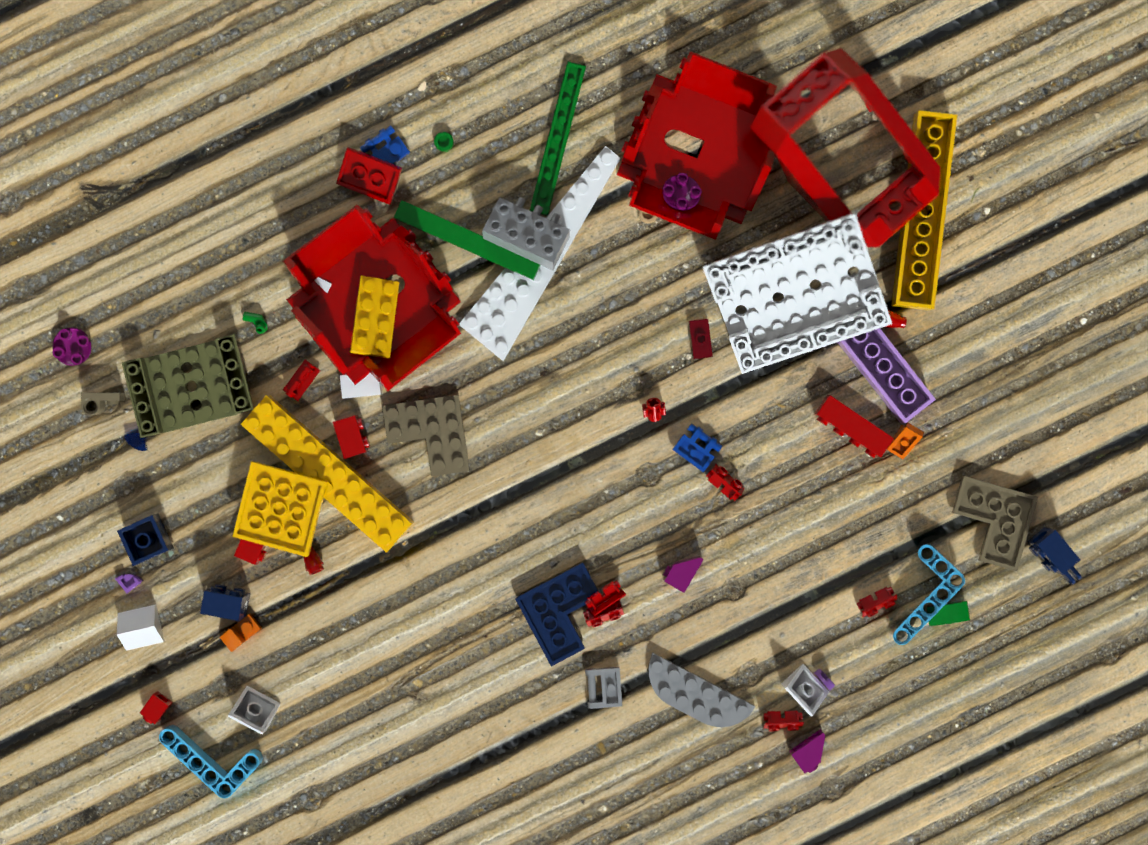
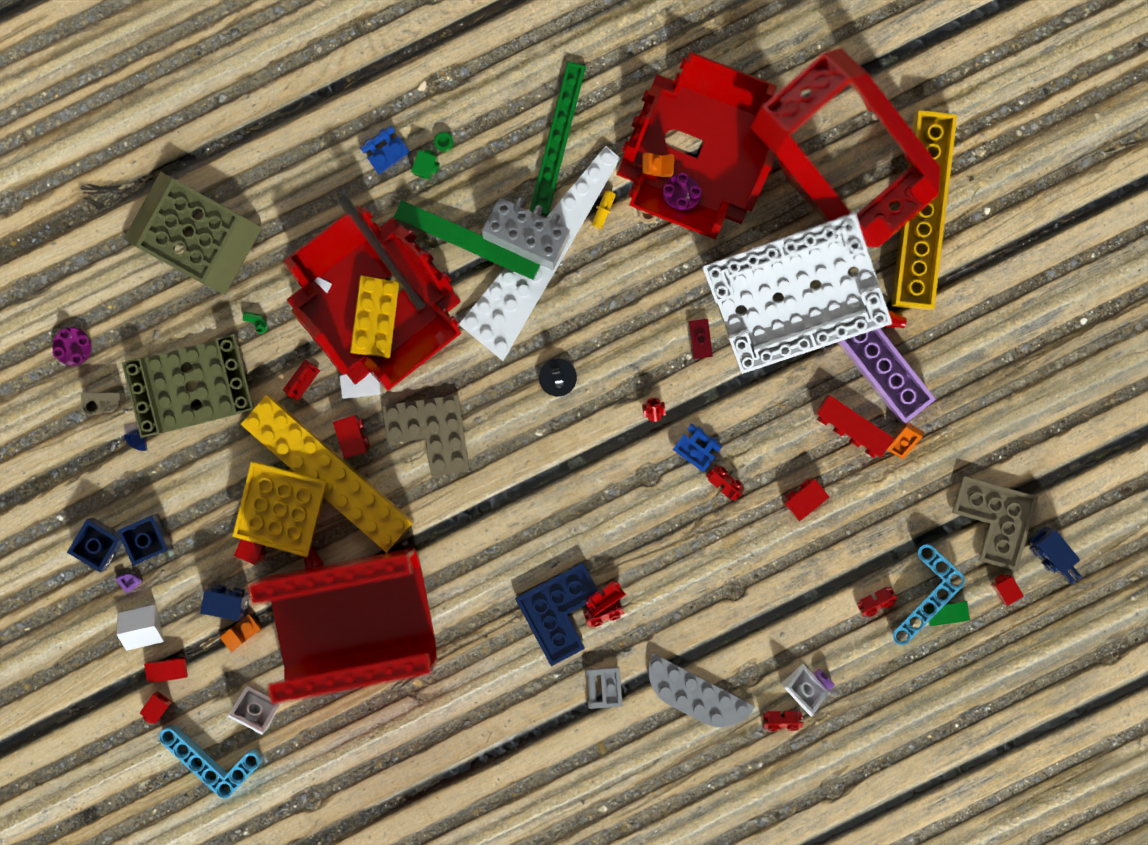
(95, 545): none -> dark blue brick
(166, 670): none -> red slope
(218, 241): none -> olive slope
(349, 624): none -> red panel
(369, 175): red tile -> none
(412, 294): none -> clear smoke piece
(425, 164): none -> green brick
(557, 377): none -> black tile
(603, 209): none -> yellow axle
(658, 165): none -> orange slope
(682, 572): magenta slope -> none
(805, 499): none -> red brick
(809, 752): magenta slope -> none
(1007, 589): none -> red brick

